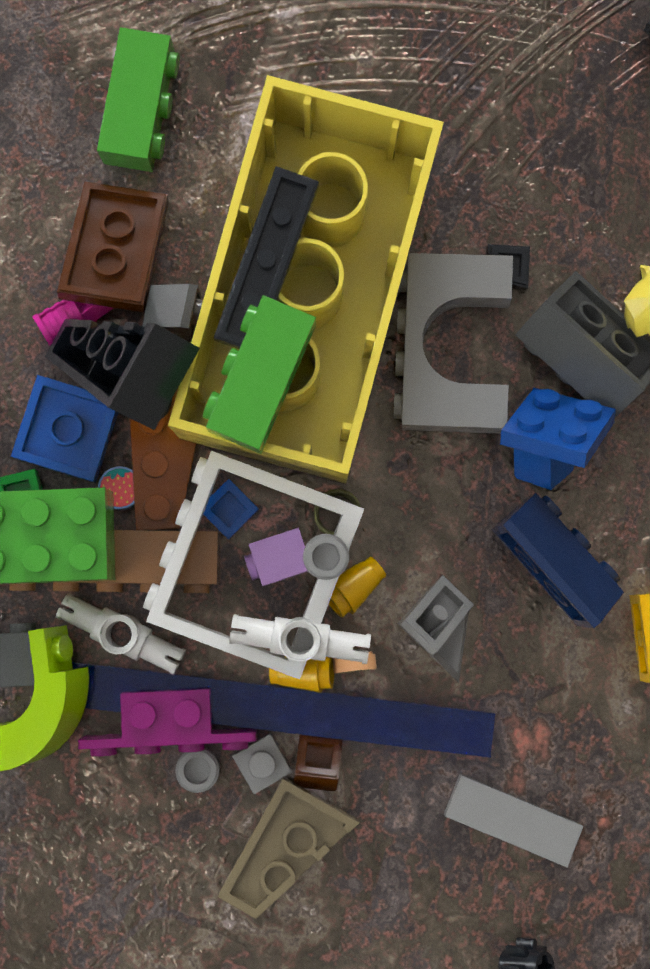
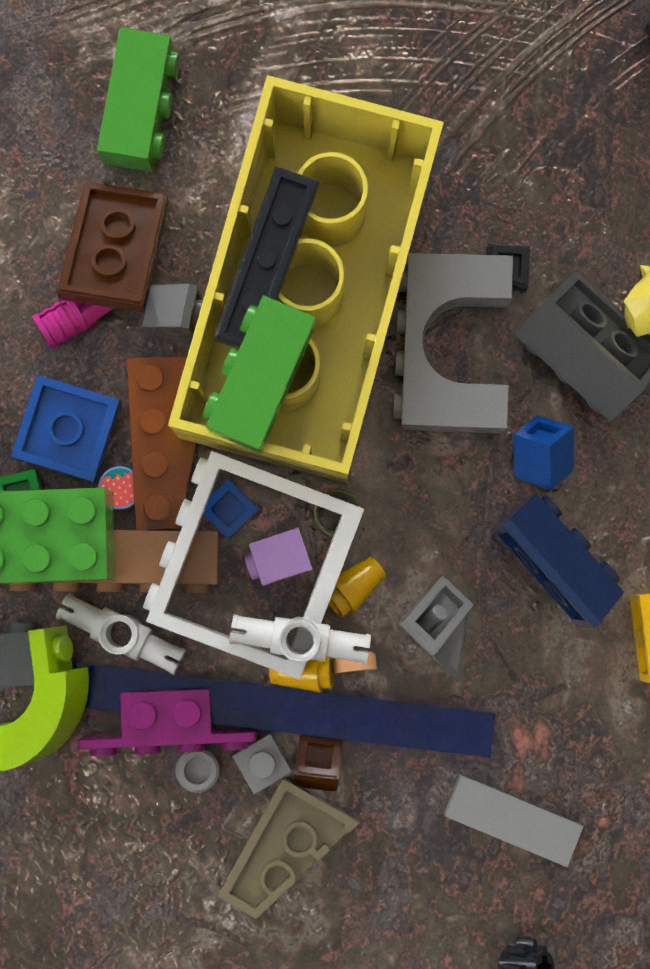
(124, 365): black wedge -> none
(326, 556): light grey tile -> none
(558, 427): blue plate -> none

